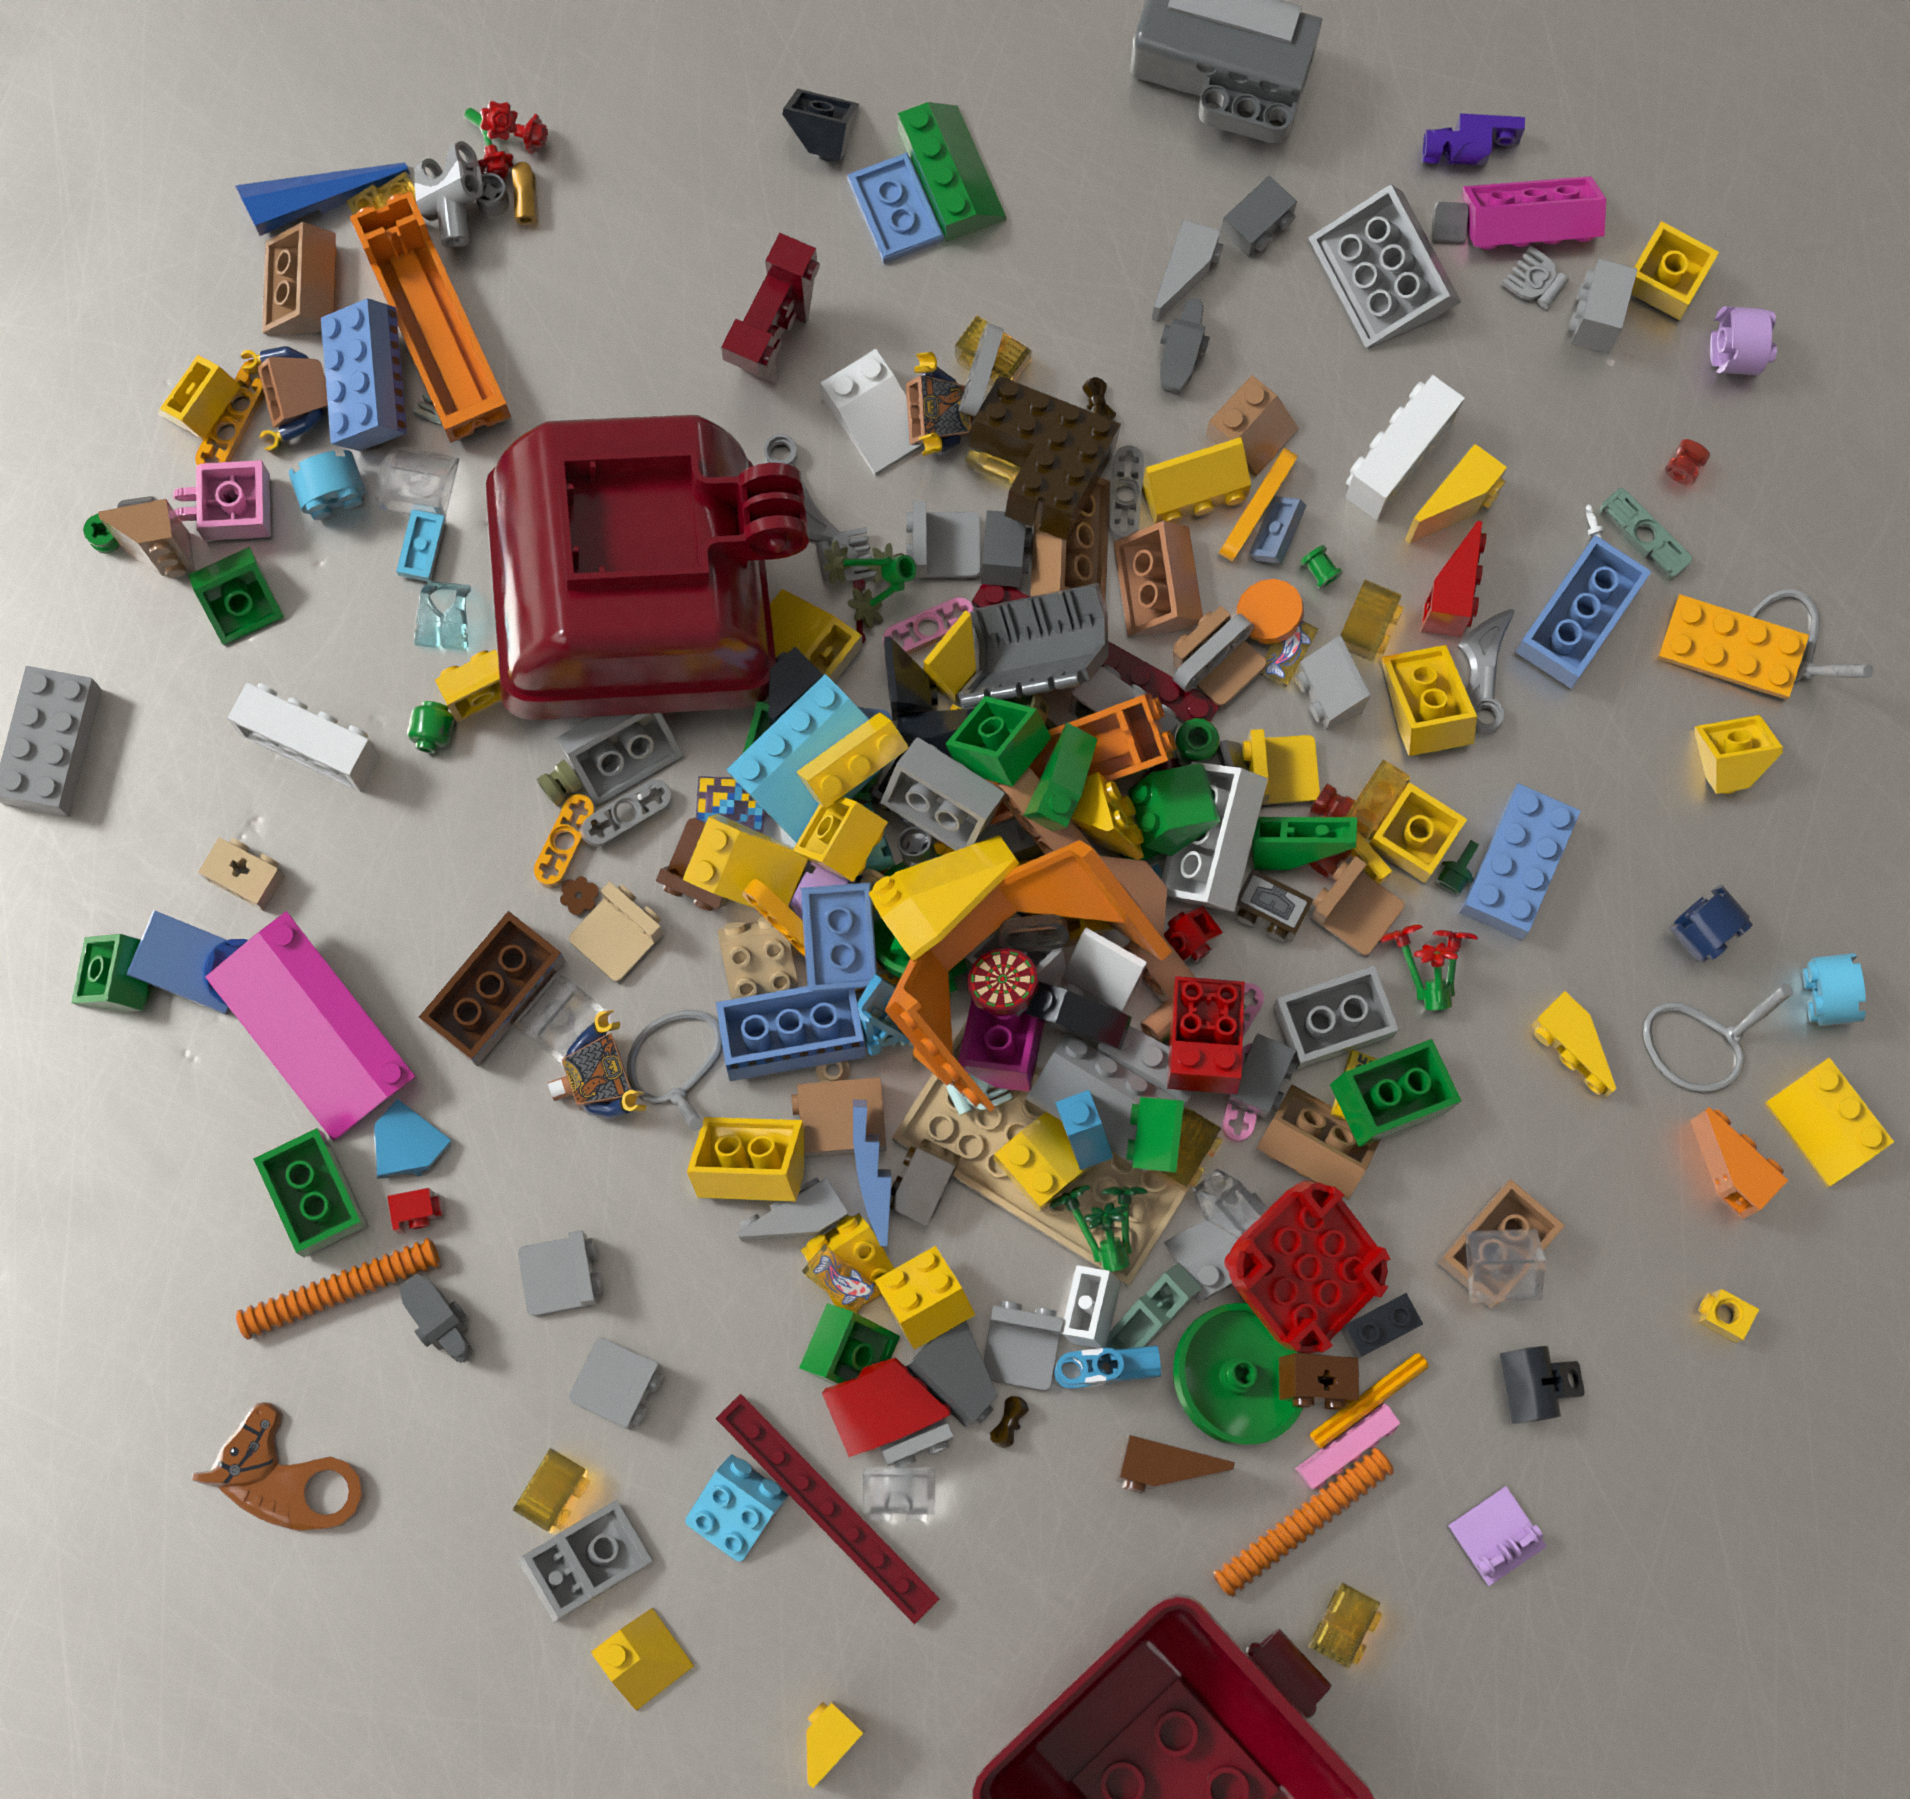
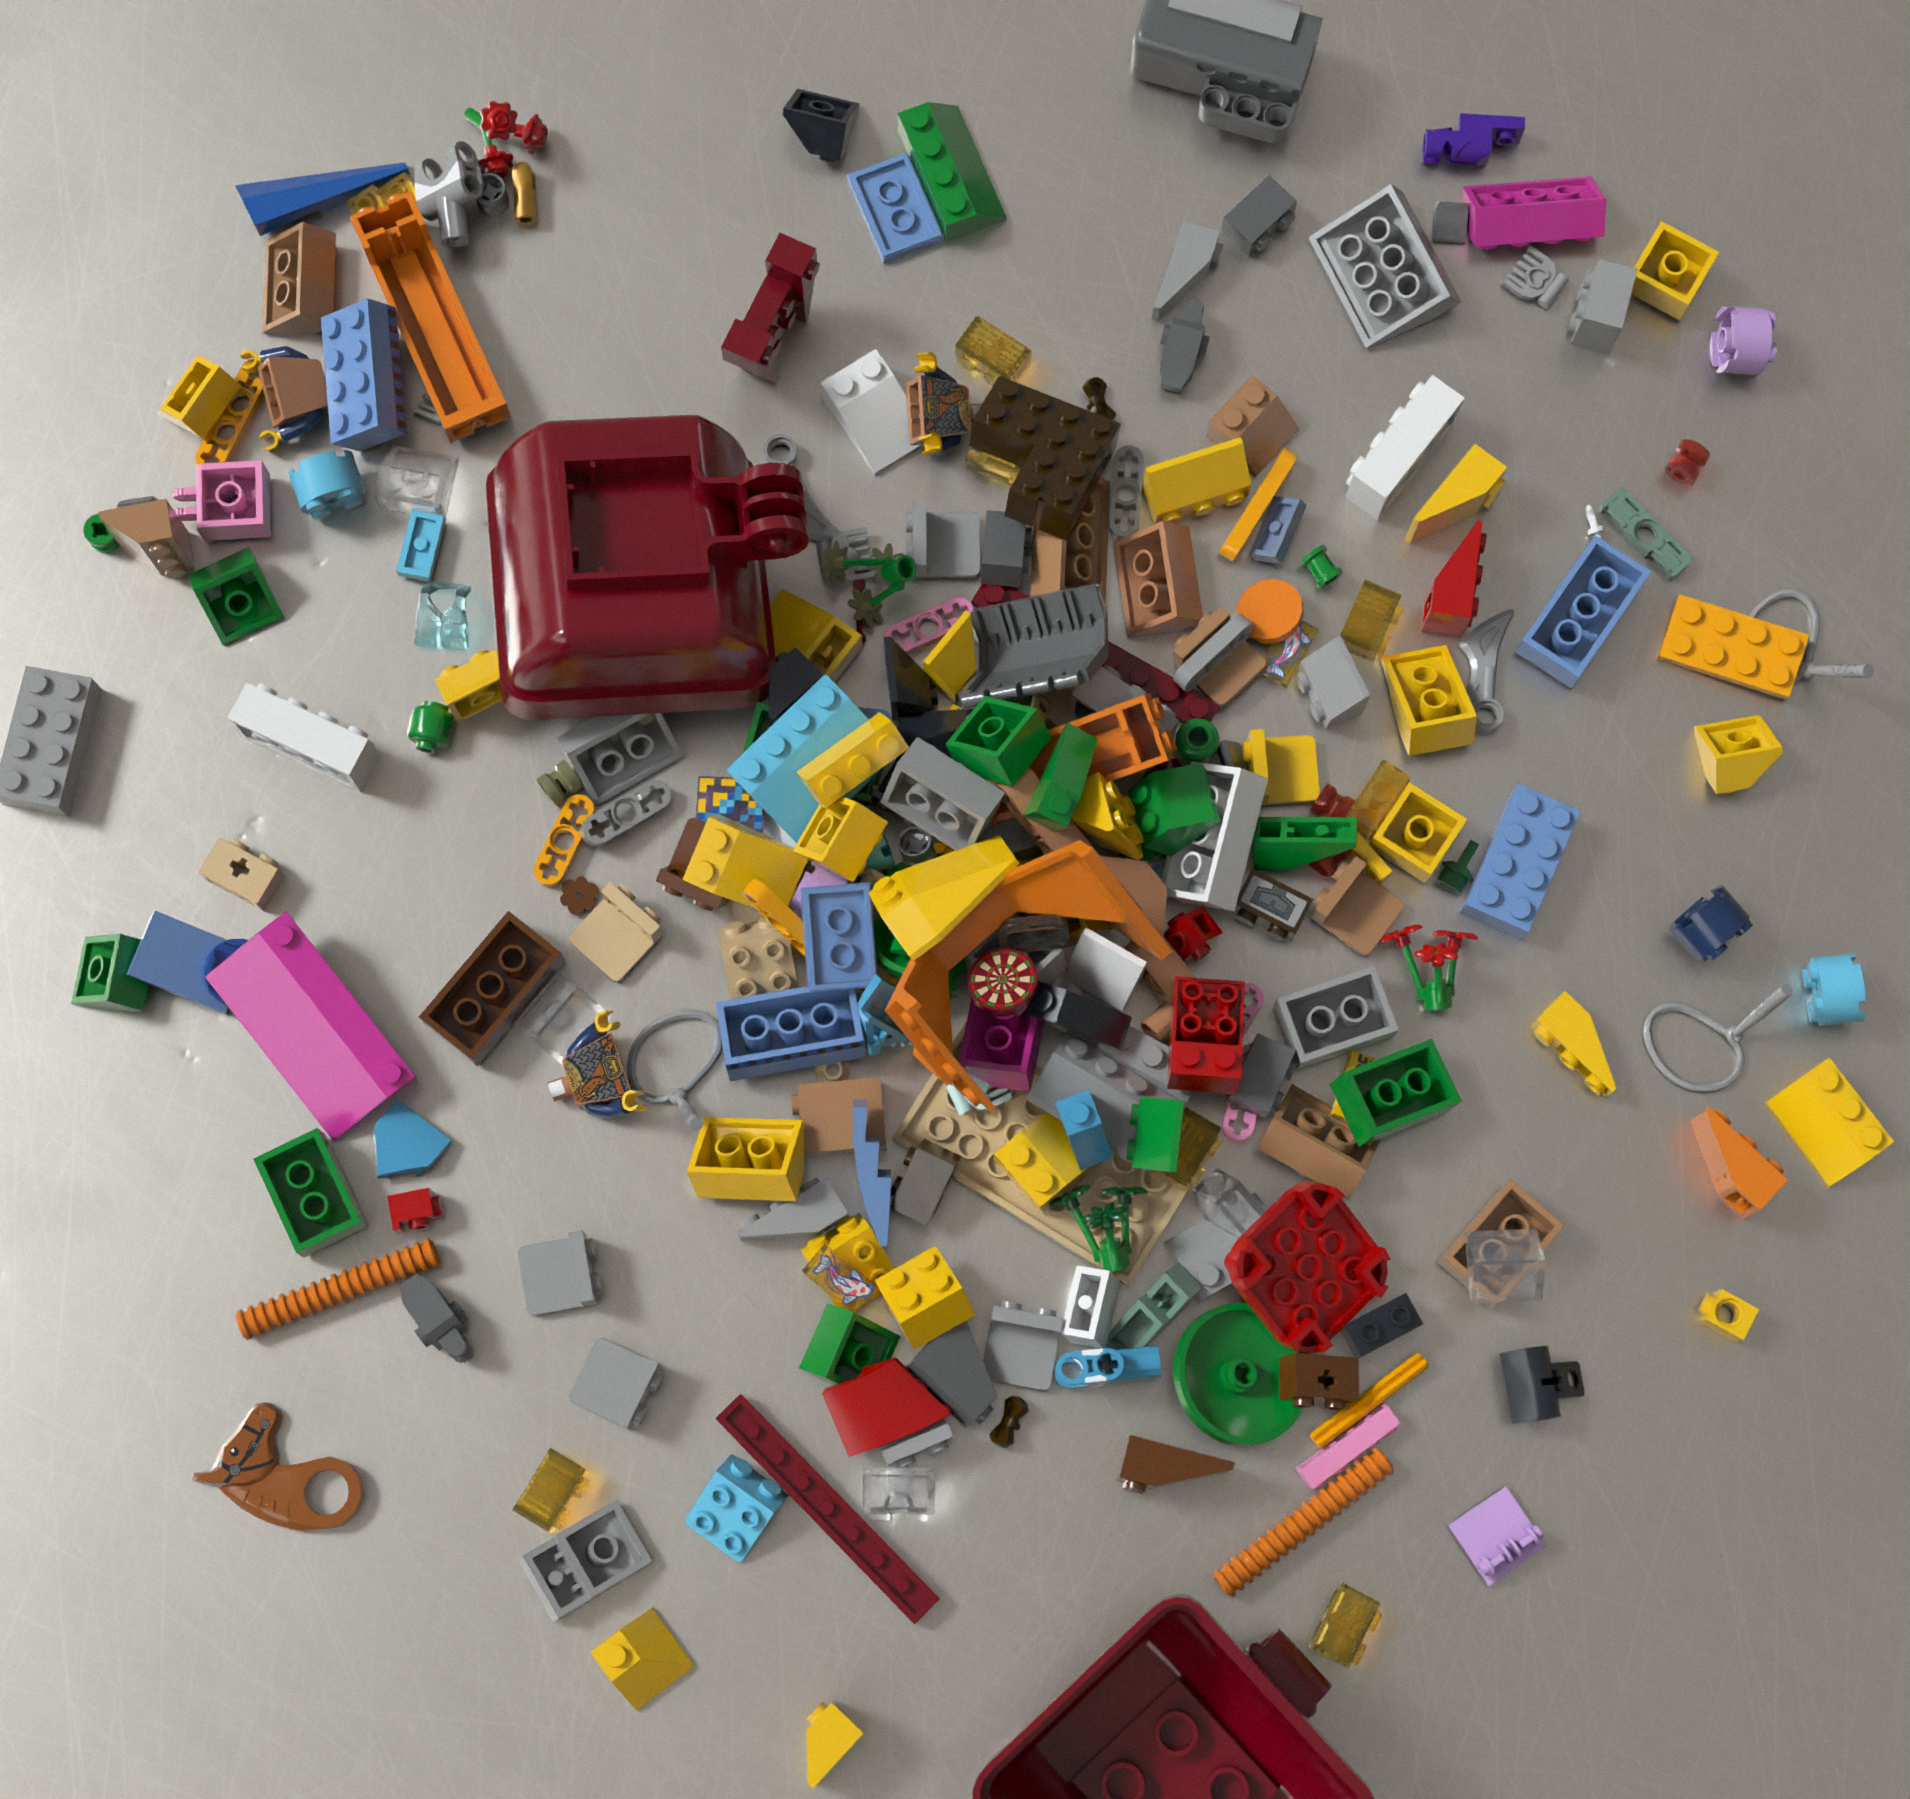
(981, 369): light grey beam -> none

